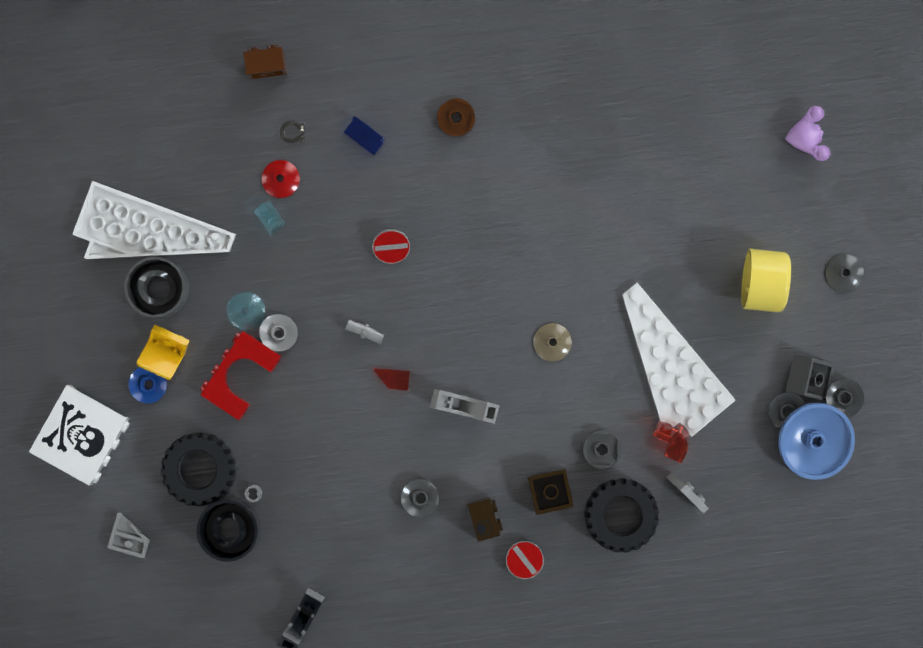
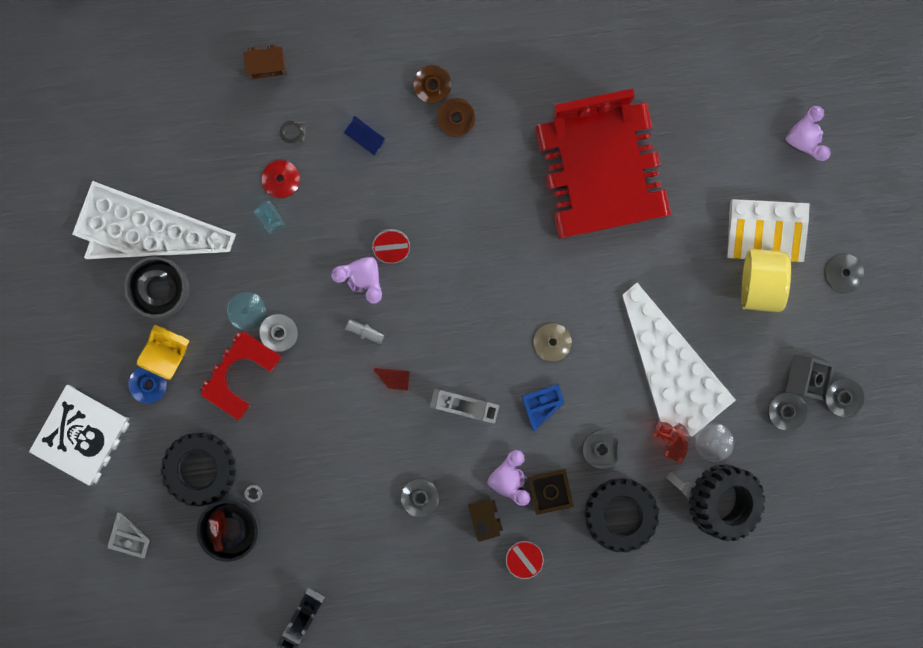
(217, 528): none -> clear red tile
(361, 275): none -> lavender head
(432, 74): none -> reddish brown dish
(508, 480): none -> lavender head
(542, 404): none -> blue wing
(602, 164): none -> red bracket
(705, 447): none -> clear dish
(746, 509): none -> black tyre
(767, 227): none -> white slope
(816, 441): medium blue dish -> none

